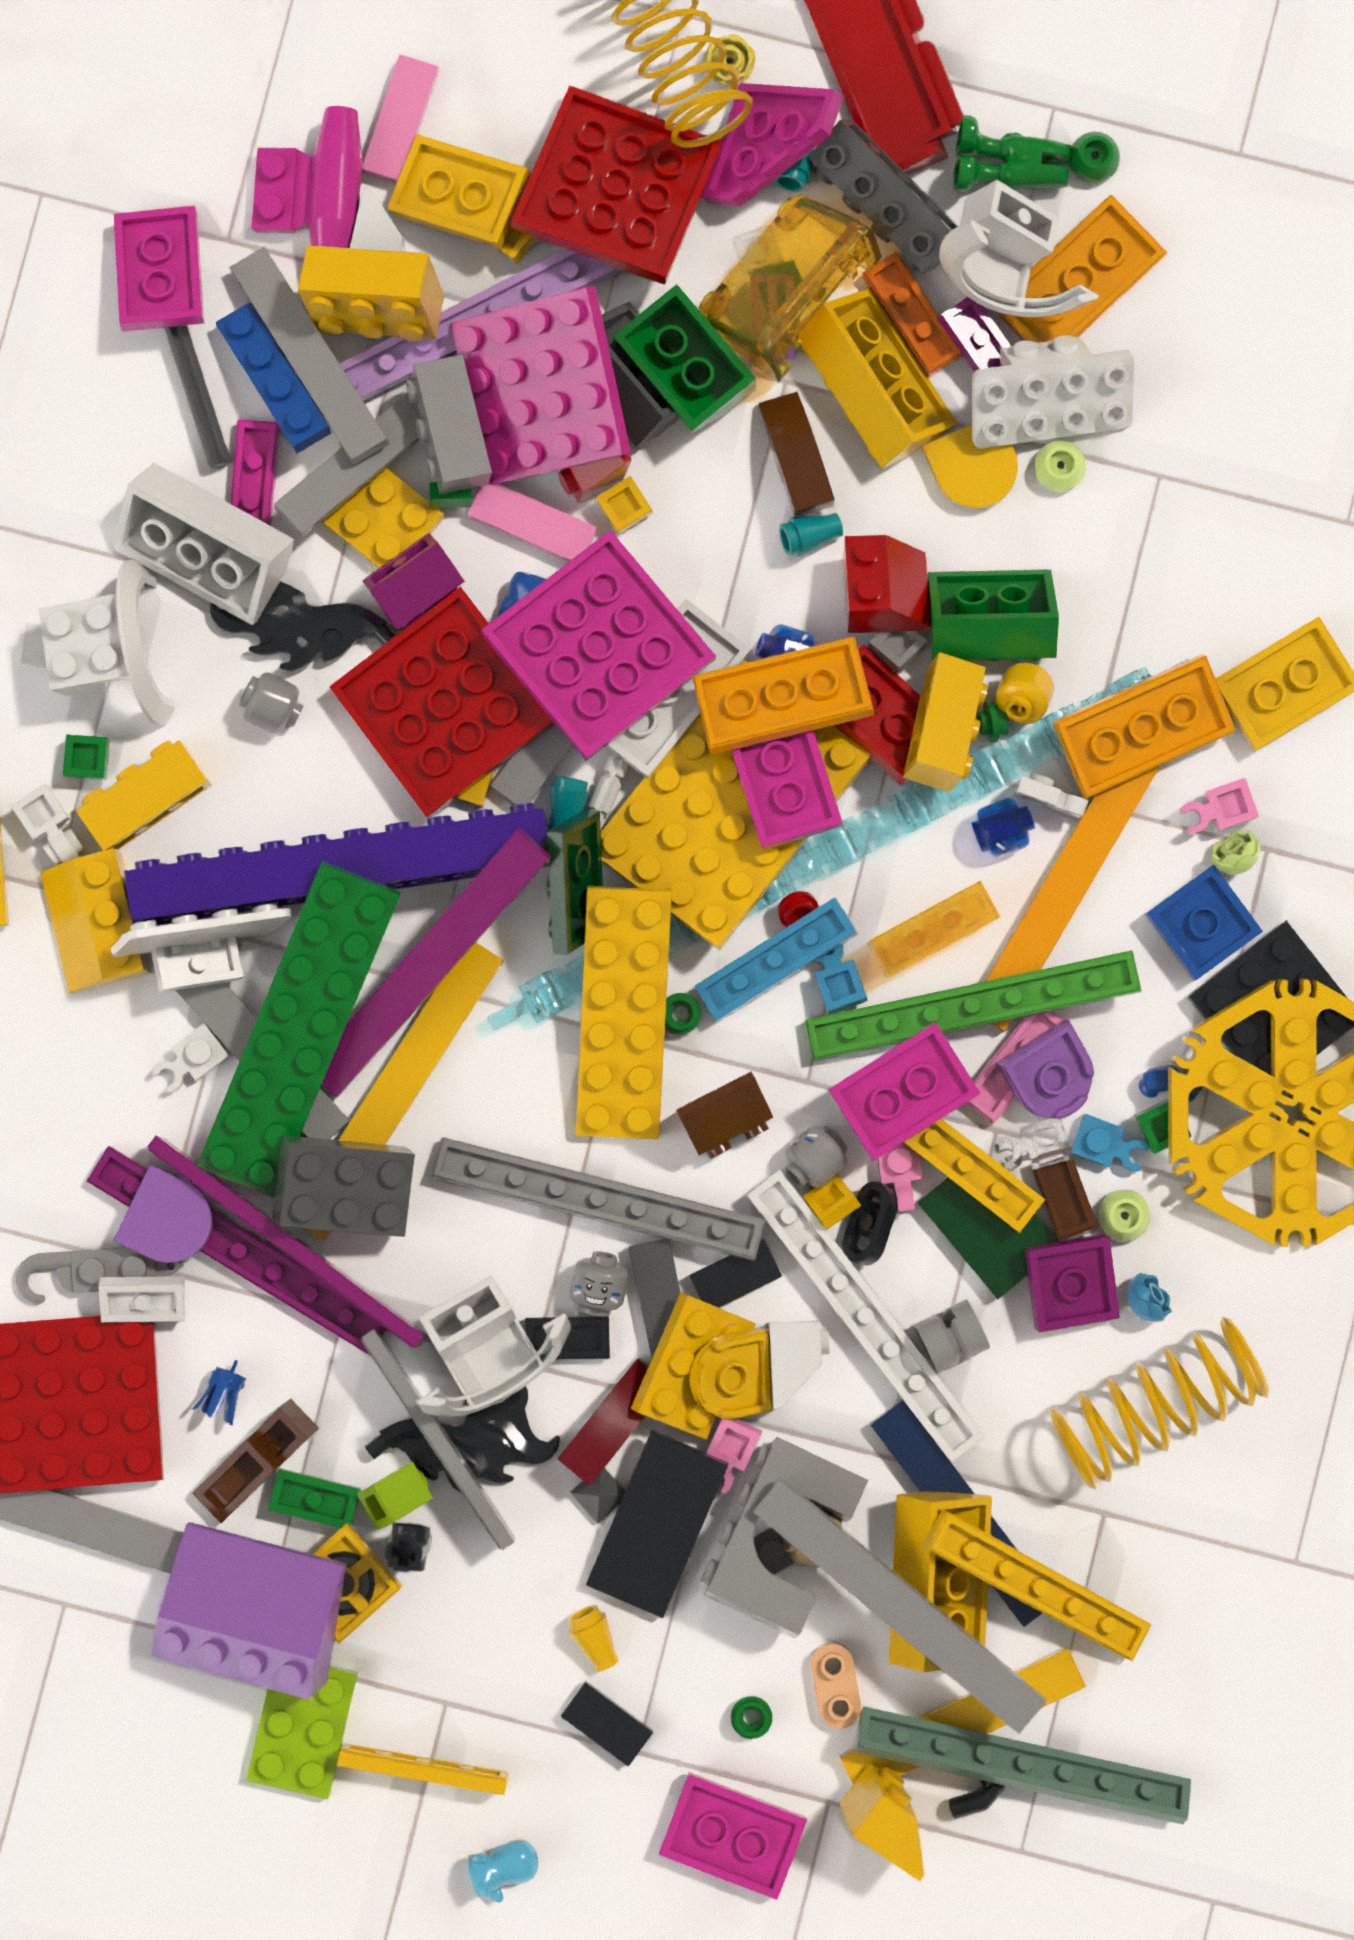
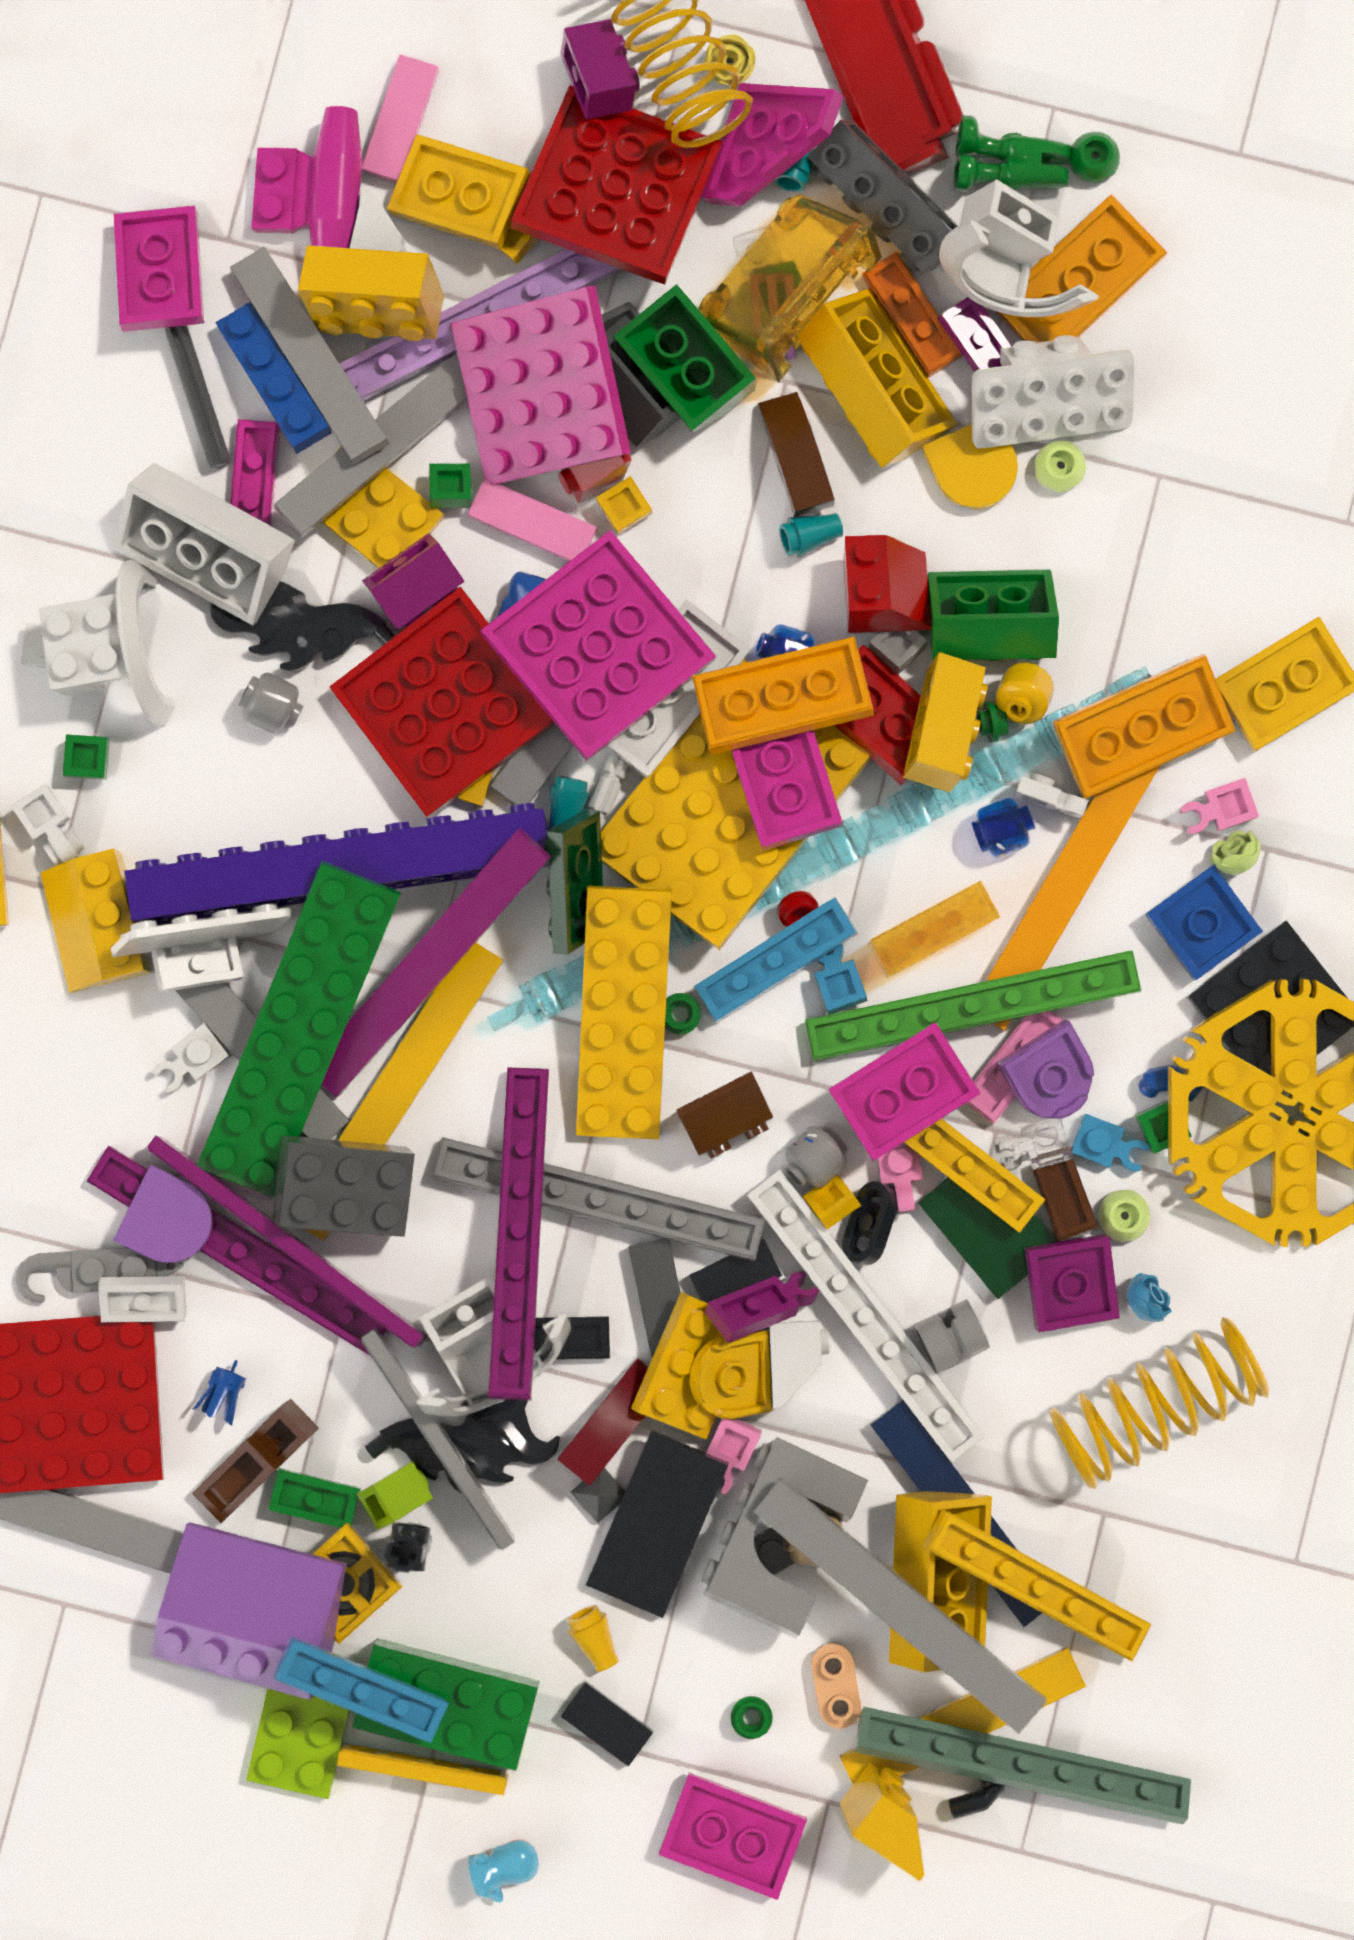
(143, 796): yellow brick -> none
(360, 1689): none -> dark azure plate
(449, 424): light grey brick -> none
(485, 1707): none -> green brick
(518, 1234): none -> magenta tile
(599, 69): none -> magenta brick
(599, 1284): light grey head -> none
(759, 1306): none -> magenta plate

